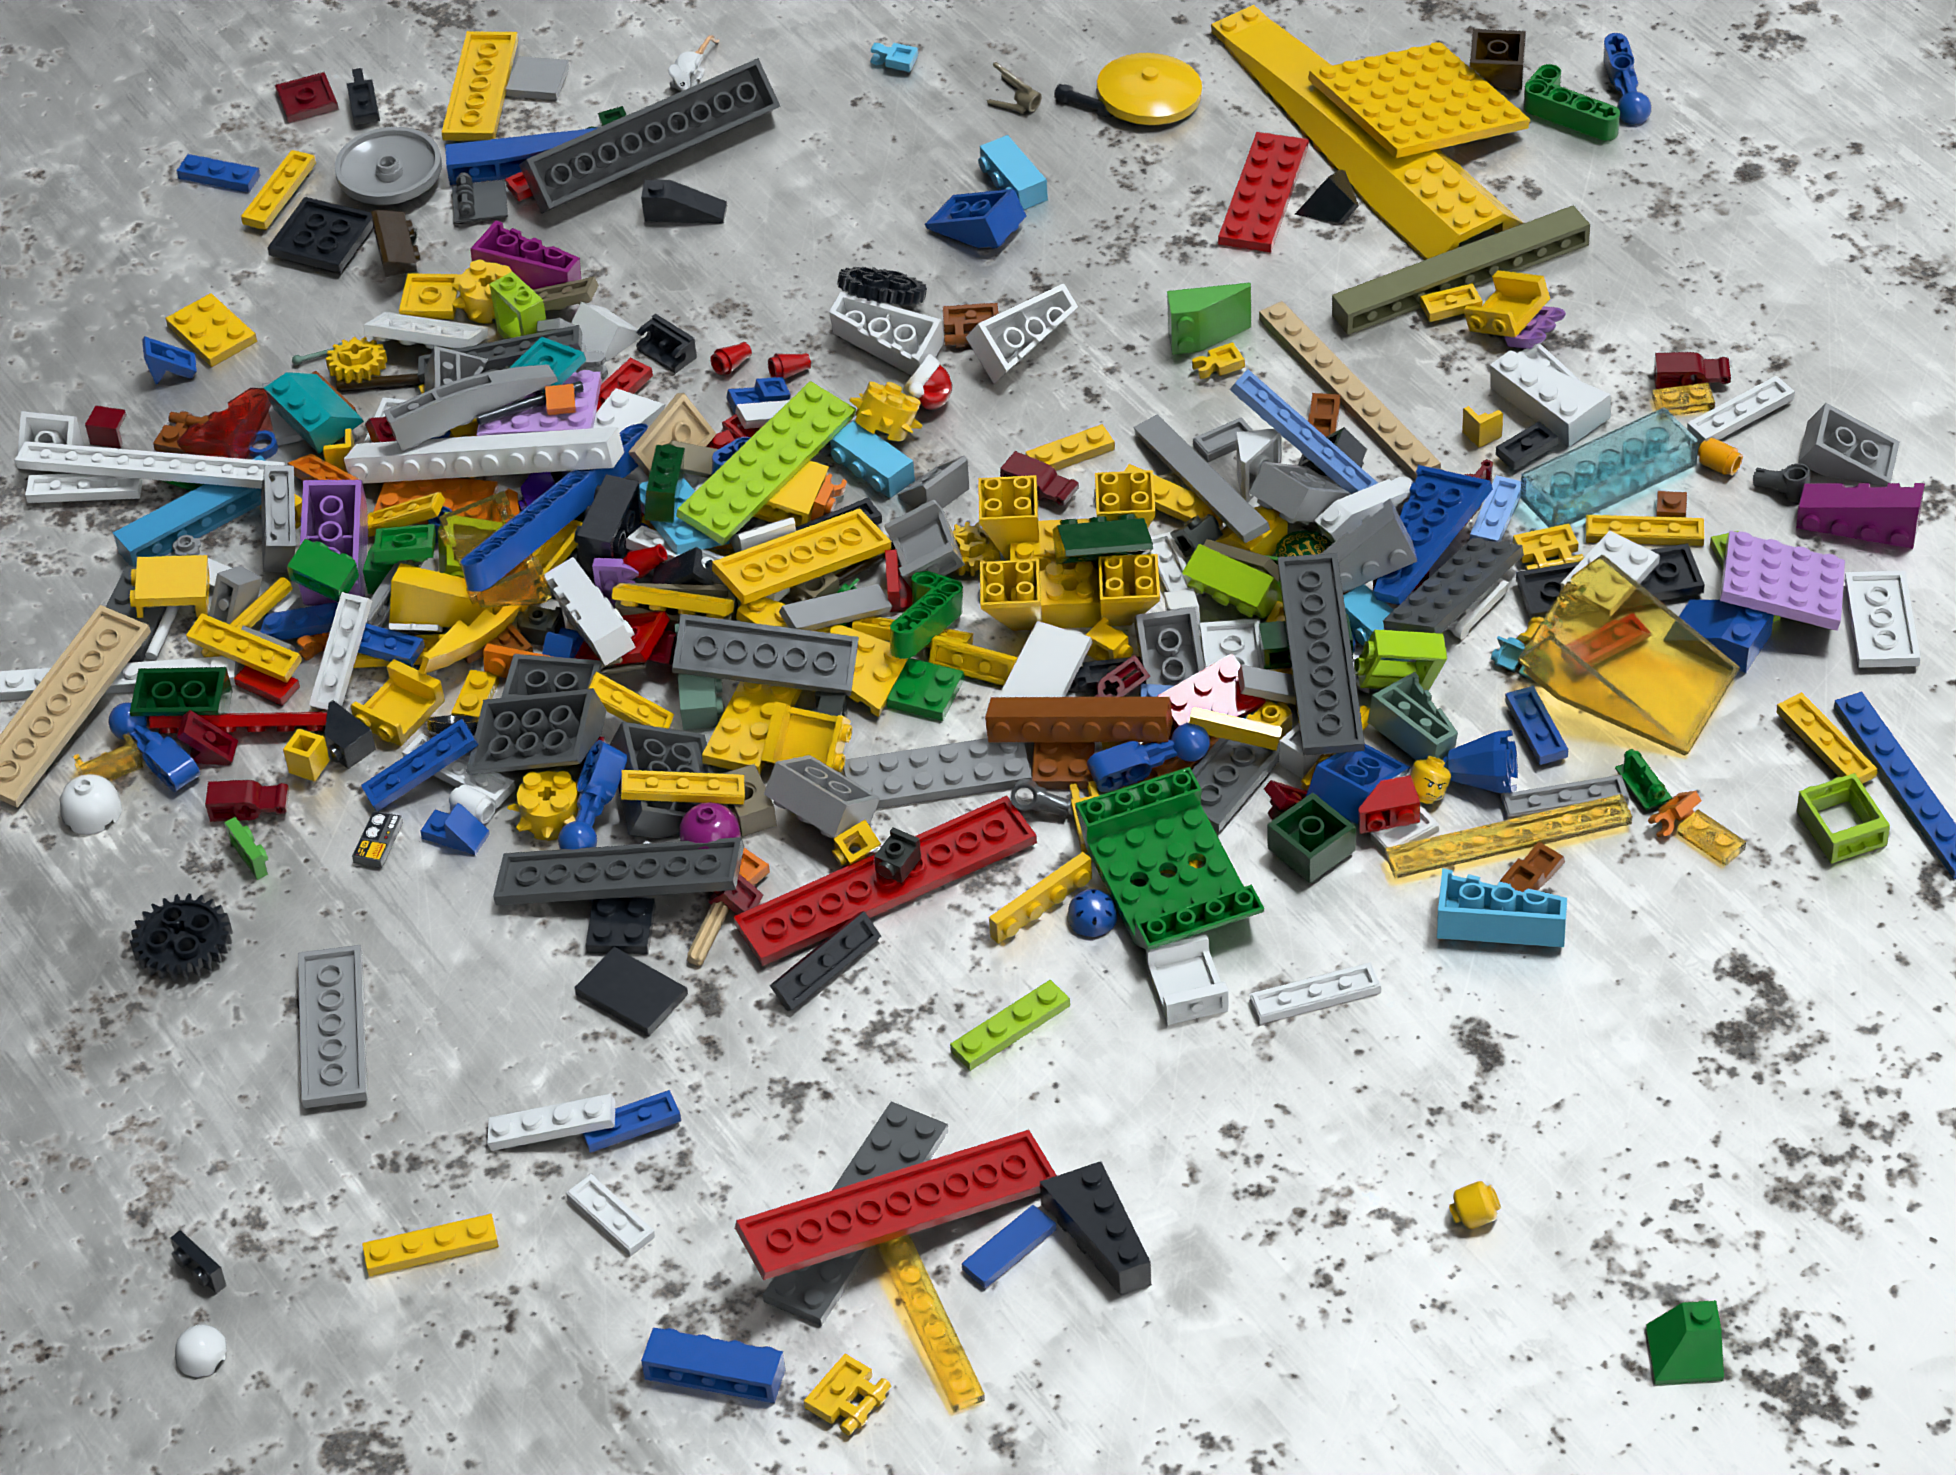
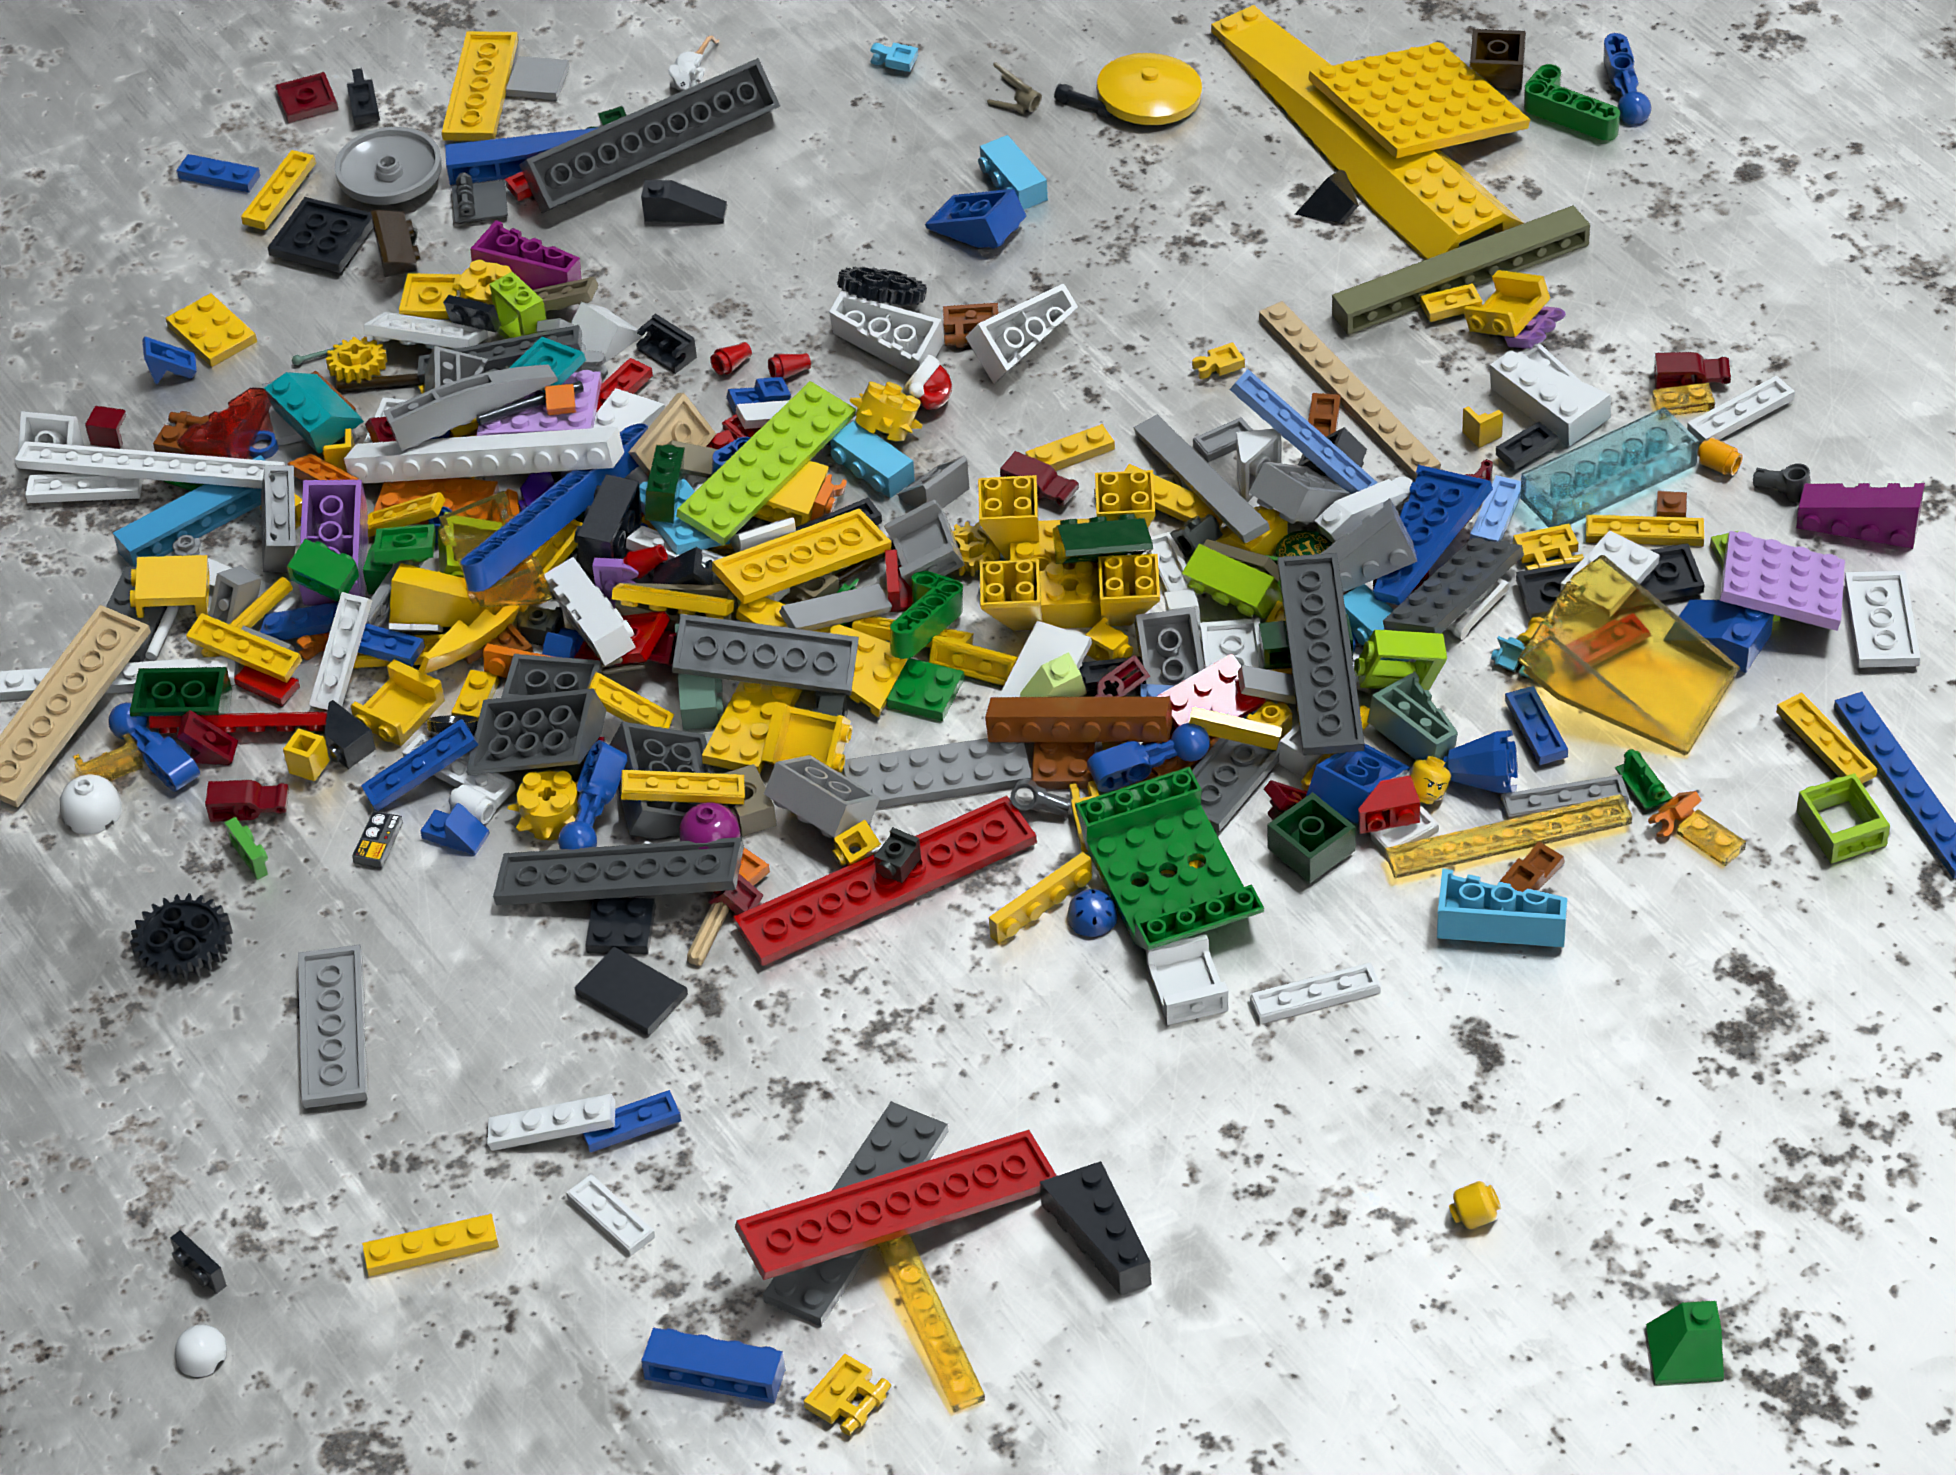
(472, 313): none -> black plate
(825, 961): black plate -> none
(1008, 1246): blue tile -> none
(1010, 1025): lime plate -> none
(1056, 679): none -> yellowish green slope
(1207, 316): bright green slope -> none
(1263, 192): red plate -> none
(1847, 448): light grey slope -> none

